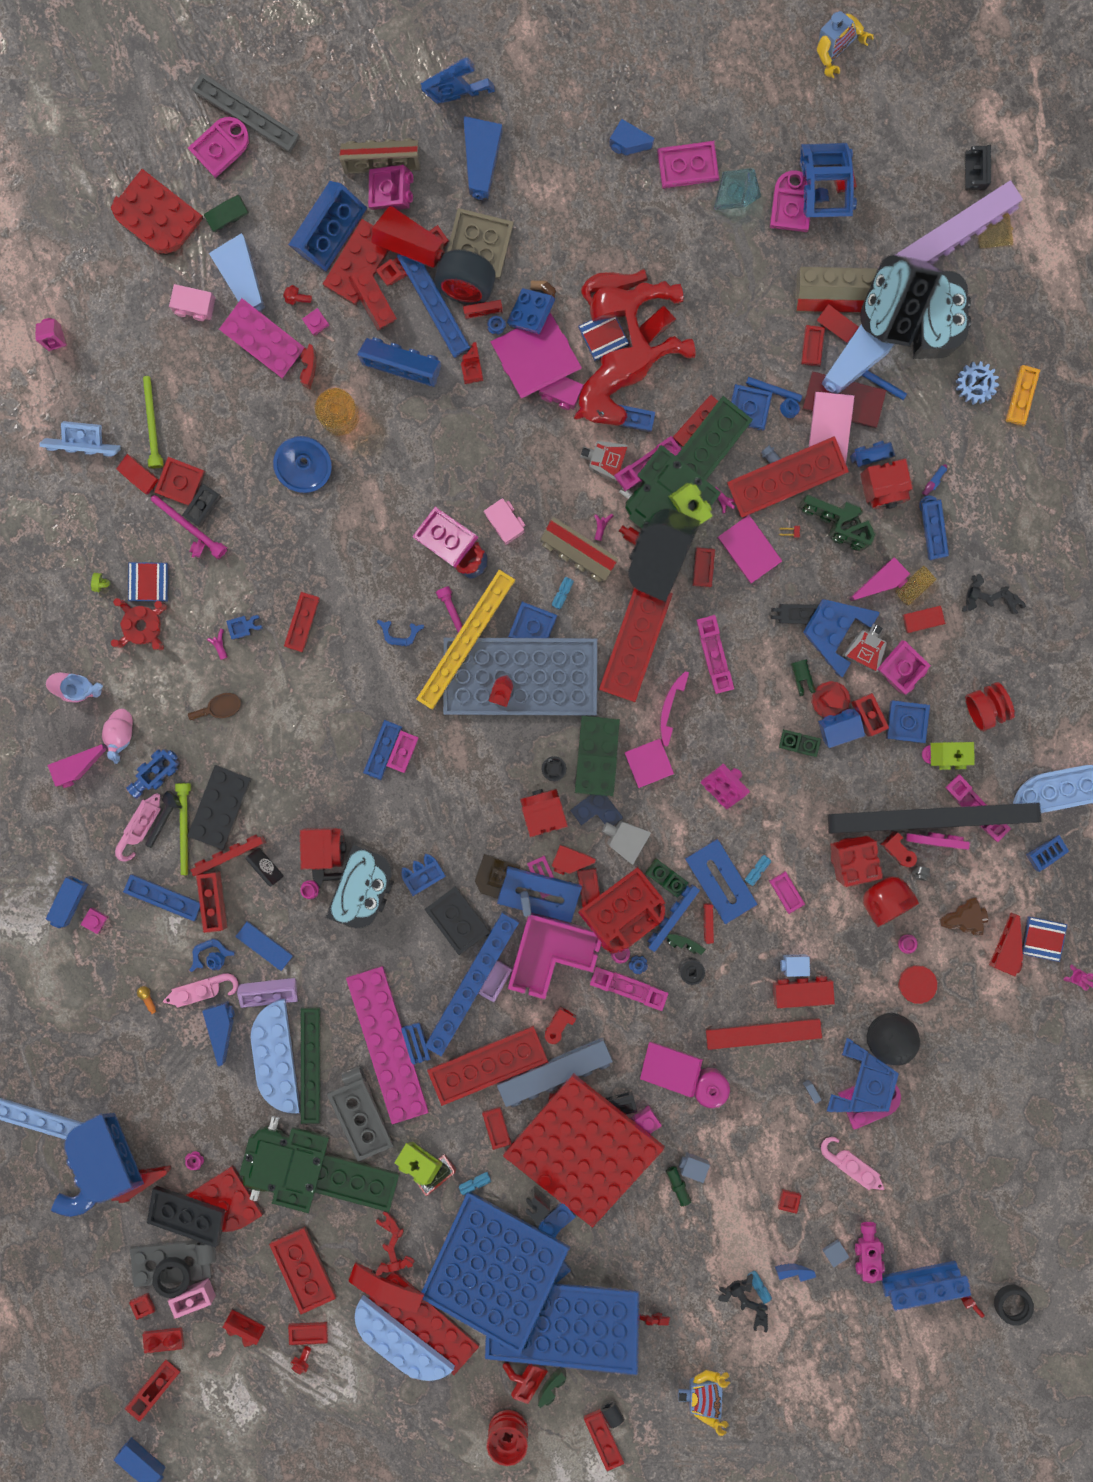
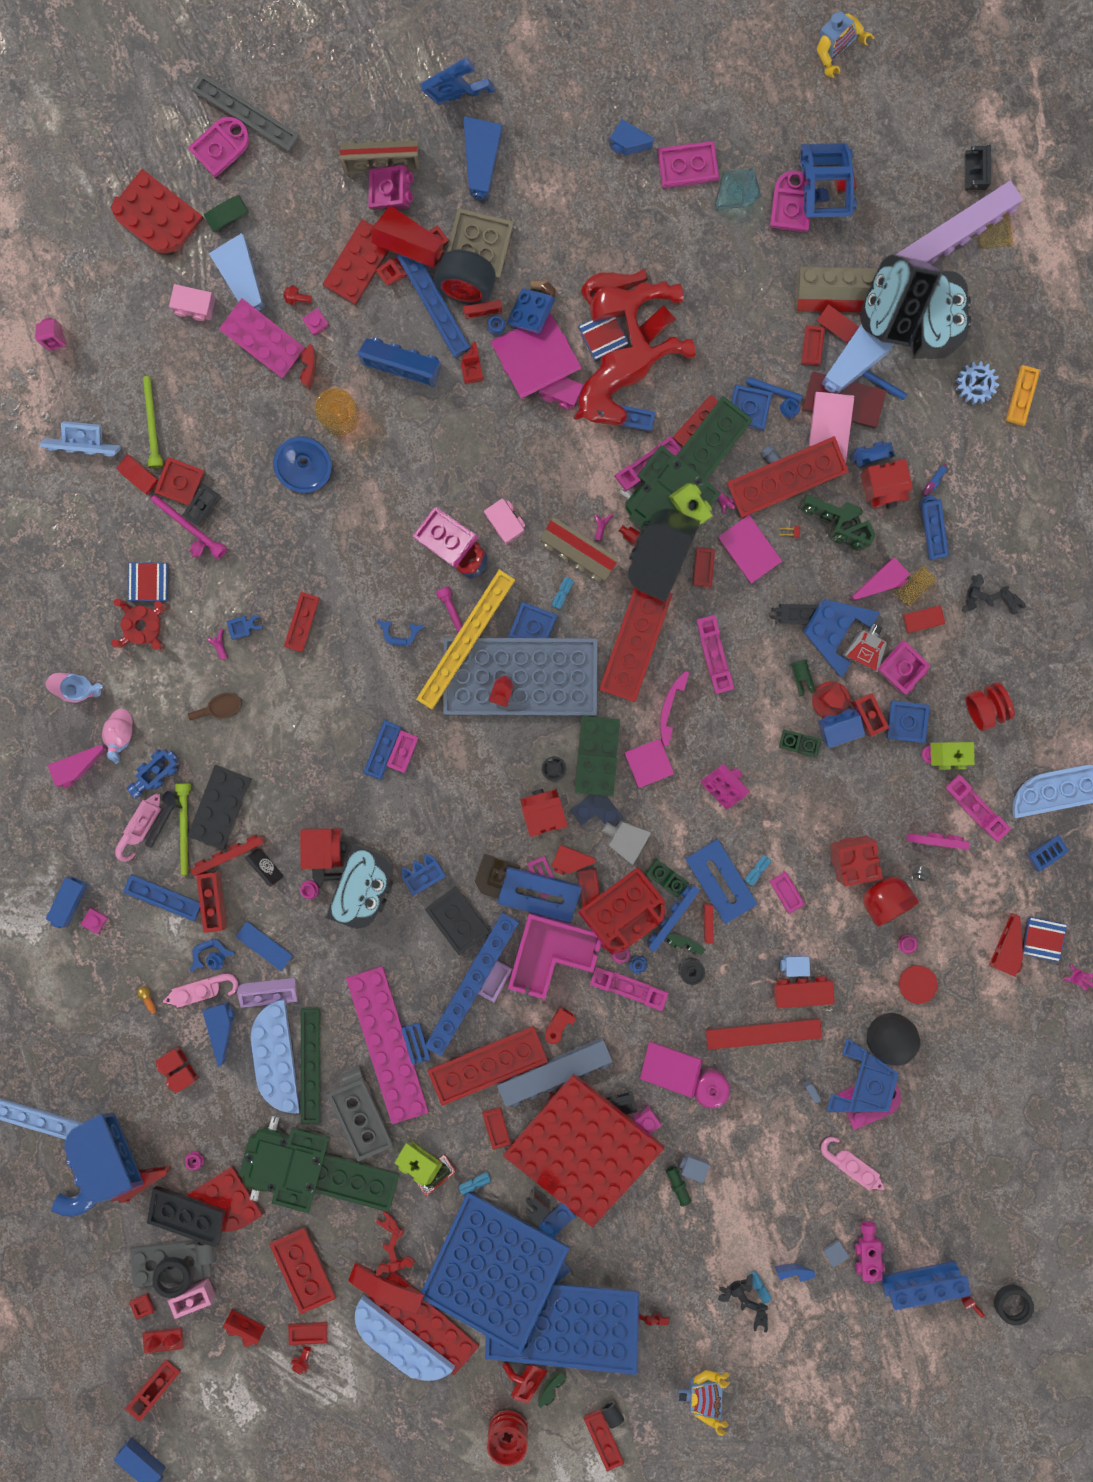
(98, 582): lime tile -> none
(181, 1078): none -> red piece
(328, 225): blue slope -> none
(372, 298): red brick -> none
(525, 903): sand blue tile -> none
(605, 459): torso -> none
(789, 1201): red tile -> none
(898, 851): red leg -> none
(934, 818): black beam -> none
(967, 918): reddish brown rock -> none

